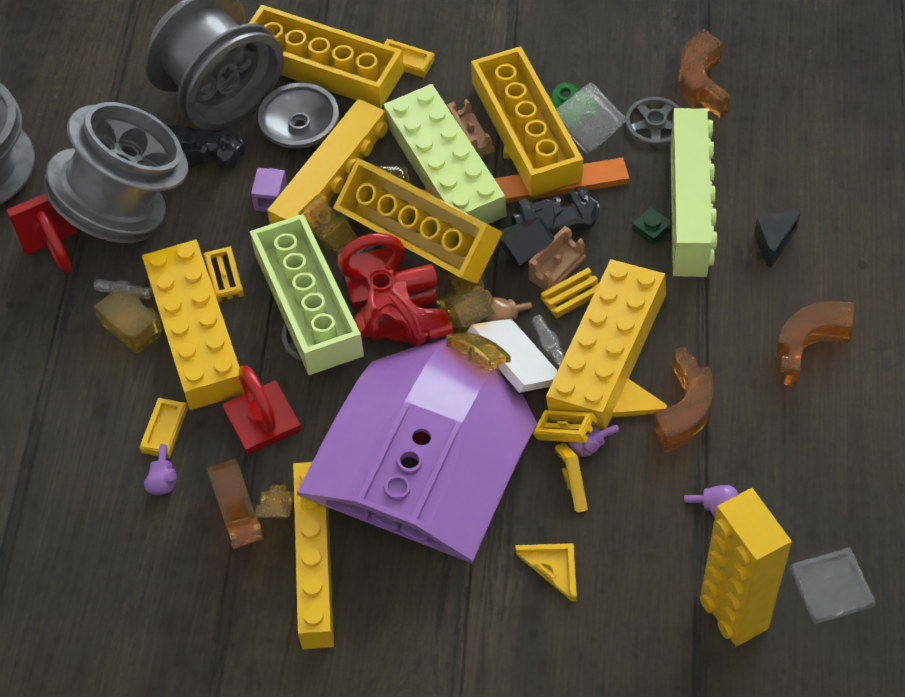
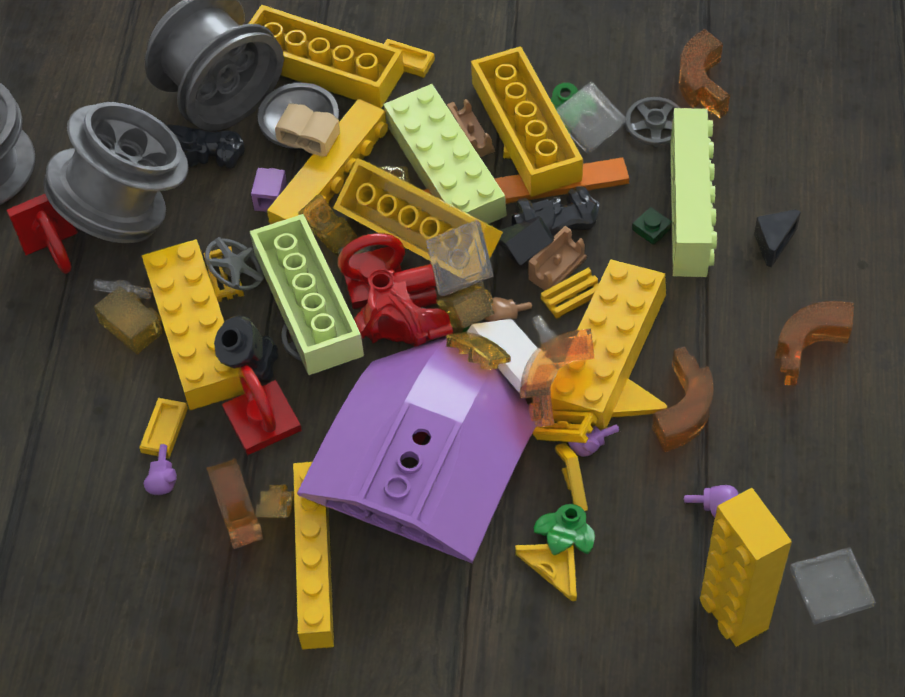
(234, 264): none -> dark grey wheel
(242, 344): none -> black animal
(307, 129): none -> tan brick
(459, 258): none -> clear tile
(544, 365): none -> clear orange arch
(565, 532): none -> green plate

